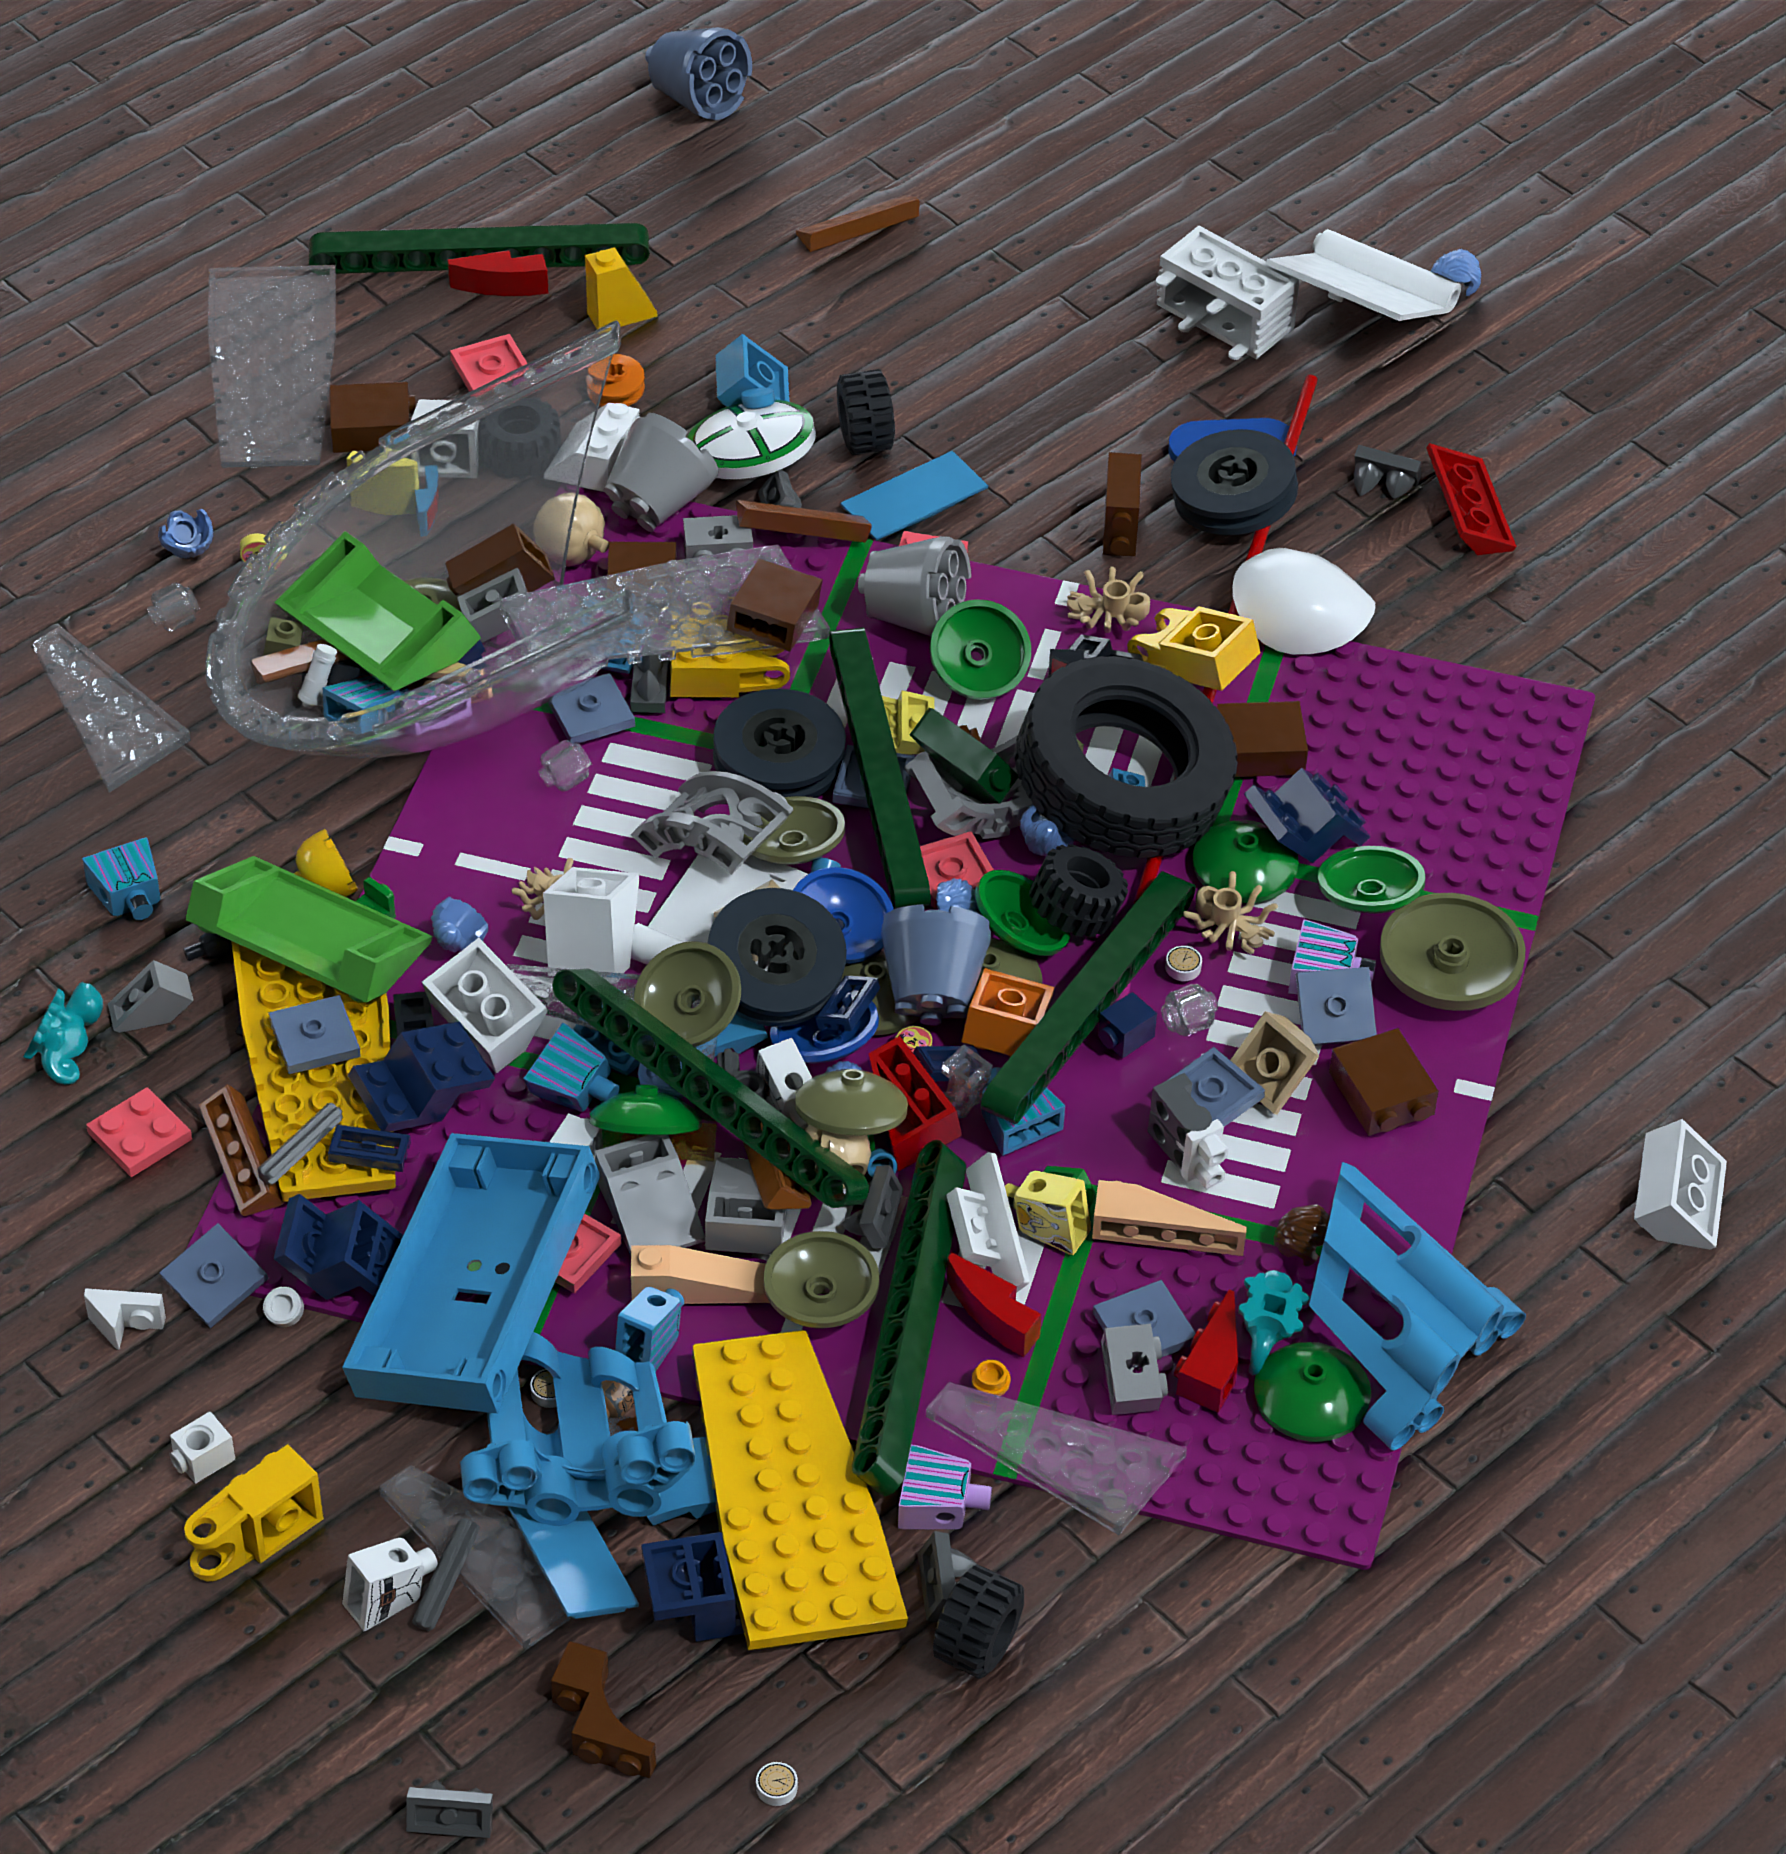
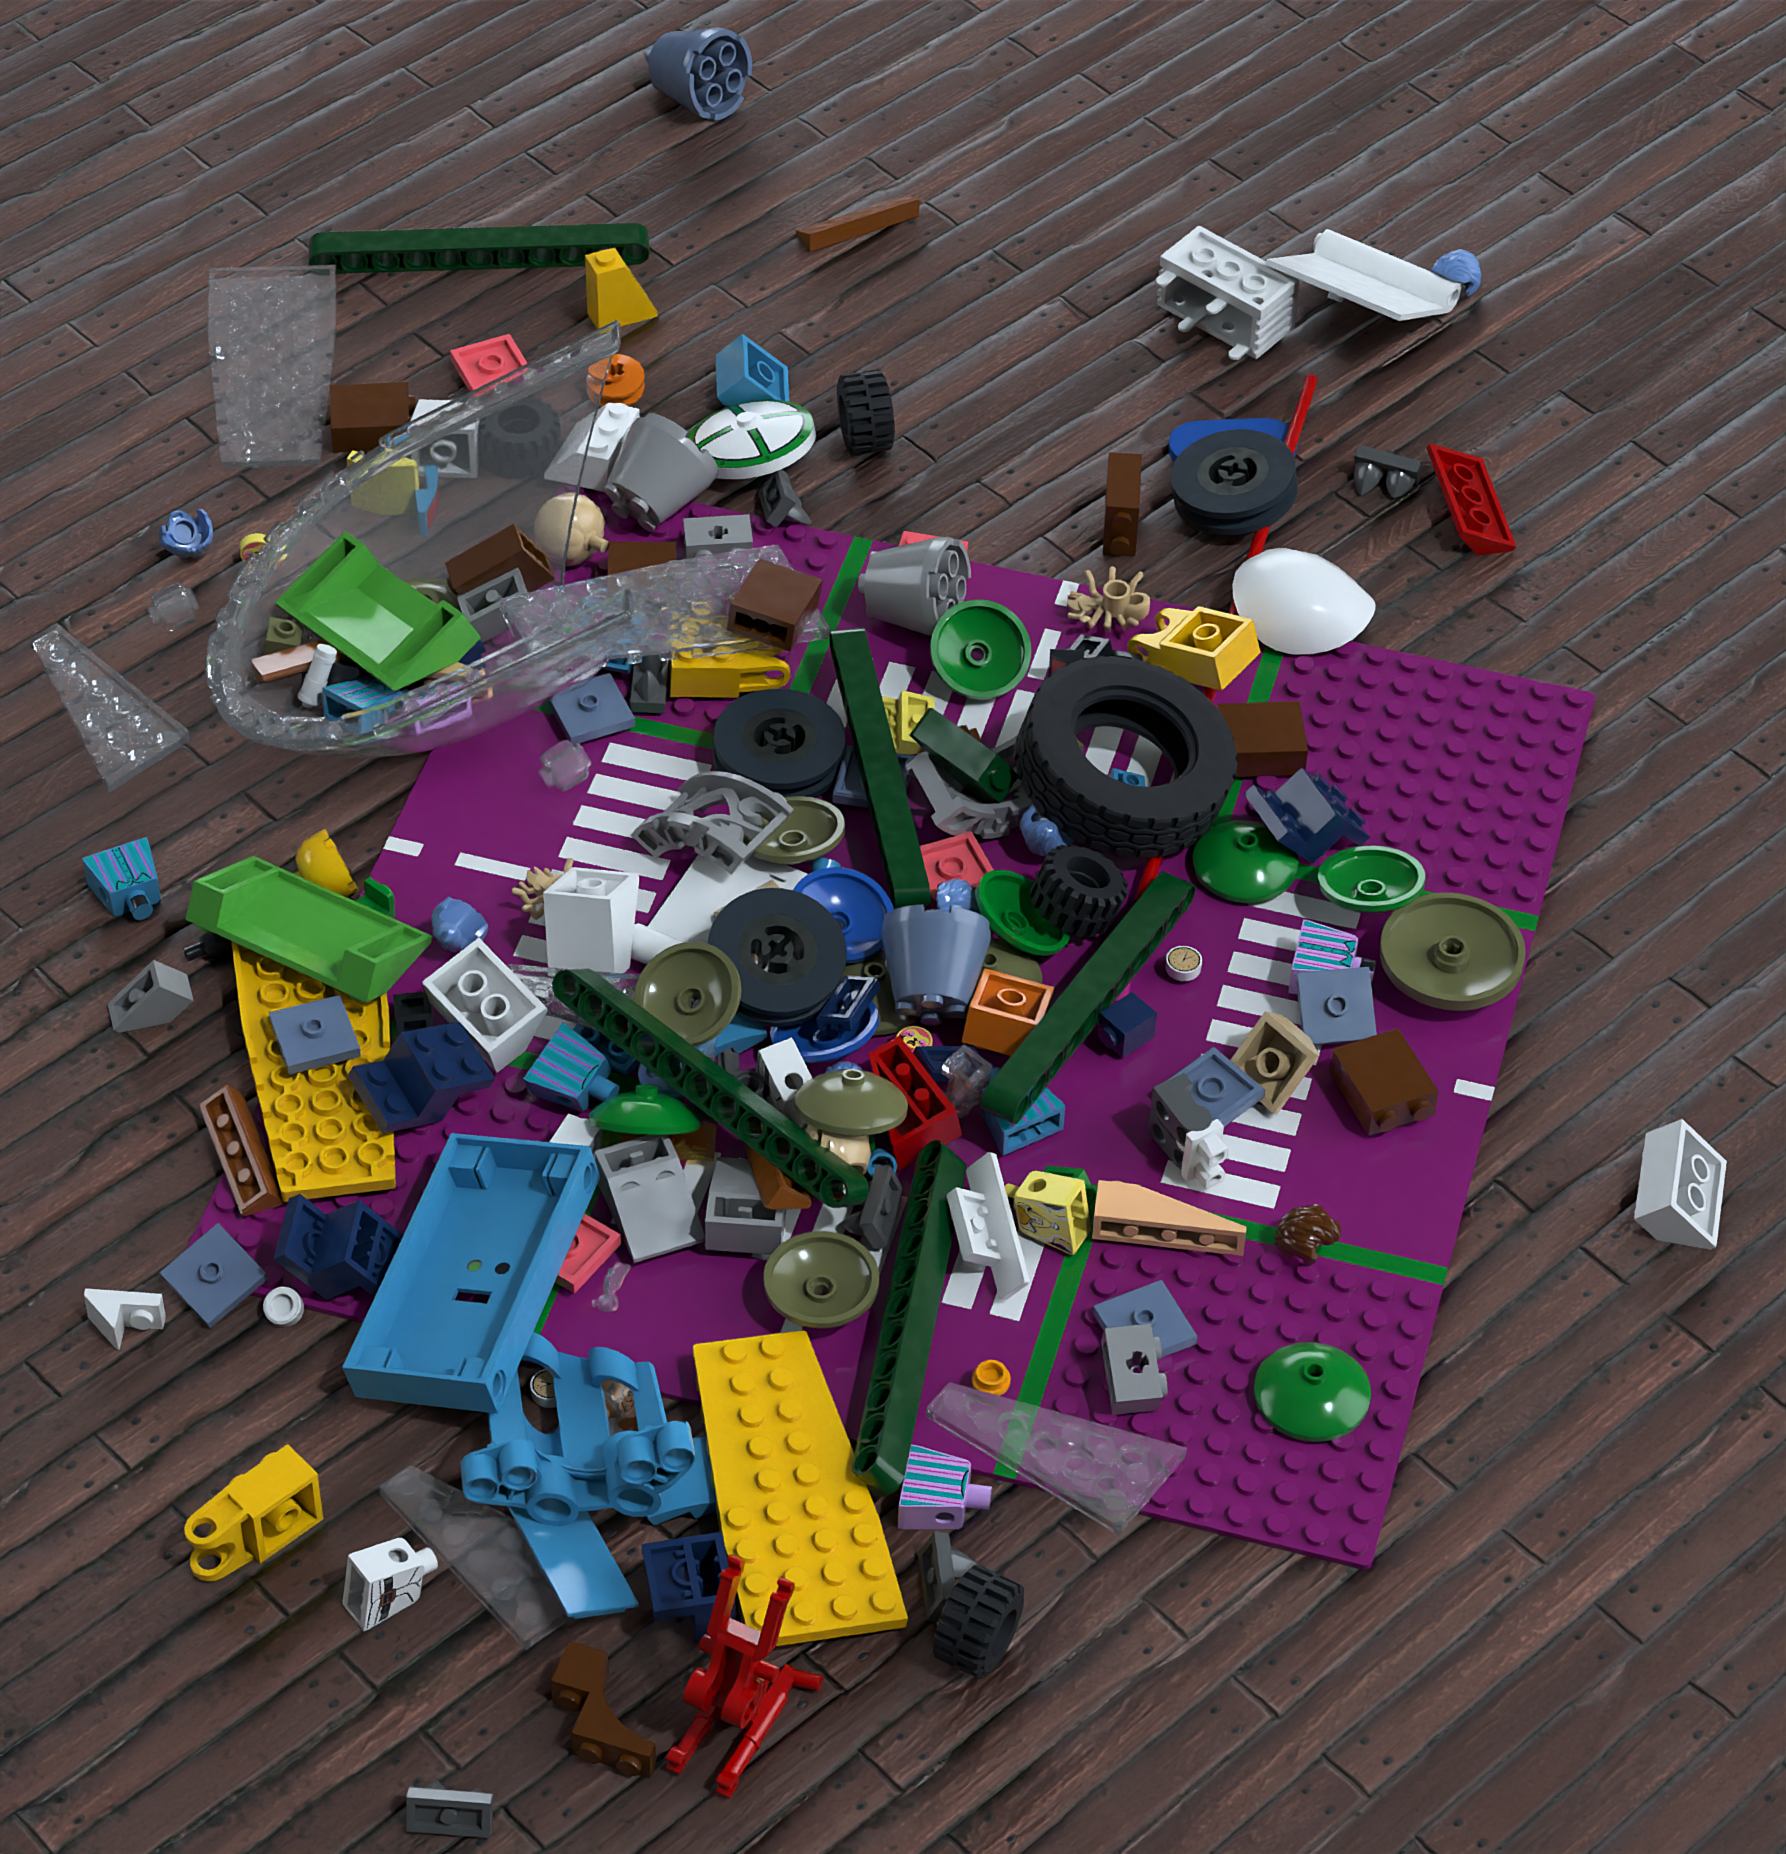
(63, 1032): teal animal -> none
(139, 1132): coral plate -> none
(203, 1434): white brick -> none
(300, 1143): axle -> none
(368, 1153): dark blue tile -> none
(446, 1574): dark grey axle -> none
(499, 274): red slope -> none
(612, 1282): none -> clear piece
(649, 1325): dark azure torso -> none
(697, 1275): light nougat slope -> none
(738, 1679): none -> red piece
(757, 398): dark azure tile -> none
(776, 1783): tile -> none
(802, 521): dark orange slope -> none
(915, 495): dark azure piece -> none
(994, 1305): red slope -> none
(1189, 1010): clear head -> none
(1211, 1367): red slope -> none
(1224, 909): tan animal -> none
(1270, 1313): teal animal -> none
(1436, 1295): dark azure panel -> none

